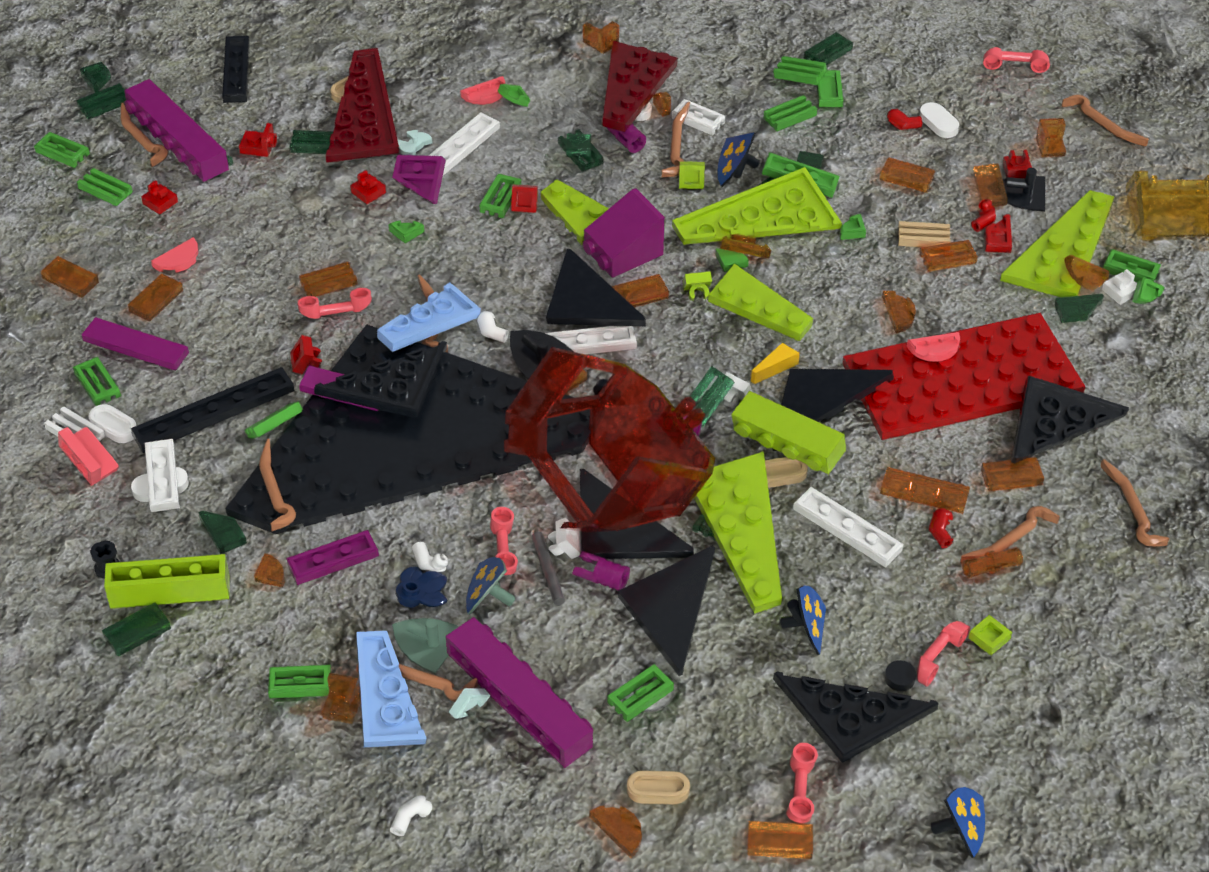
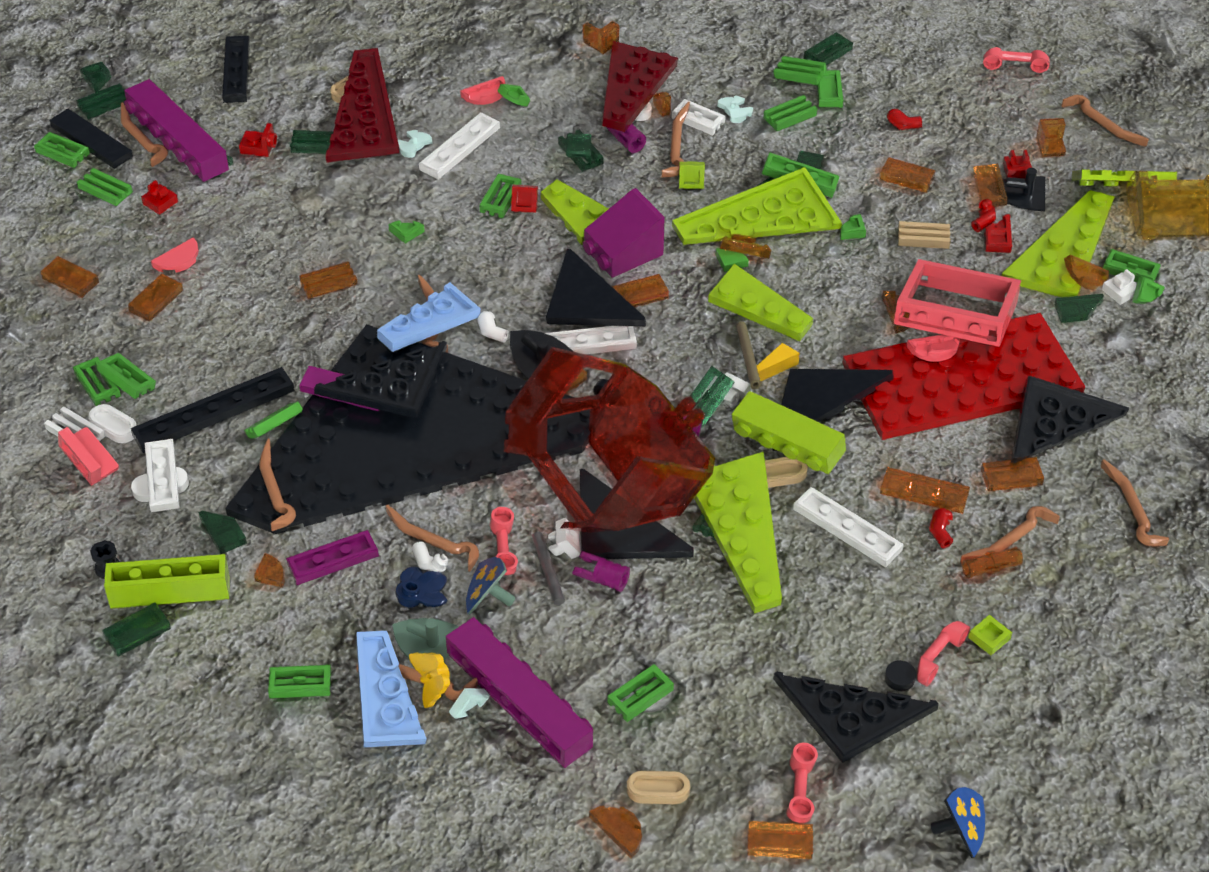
(86, 134): none -> black tile
(122, 372): none -> bright green tile
(135, 343): magenta tile -> none
(304, 355): red tile -> none
(342, 698): clear orange panel -> none
(359, 301): coral bar -> none
(367, 187): red tile -> none
(405, 812): white arm -> none
(420, 174): magenta wing -> none
(433, 539): none -> nougat piece
(434, 675): none -> yellow animal
(670, 604): black tile -> none
(697, 281): lime tile -> none
(733, 109): none -> light aqua piece
(735, 157): shield -> none
(748, 355): none -> dark tan piece
(807, 612): shield -> none
(939, 120): white tile -> none
(950, 255): clear orange tile -> none
(952, 320): none -> coral window
(1110, 178): none -> lime wing

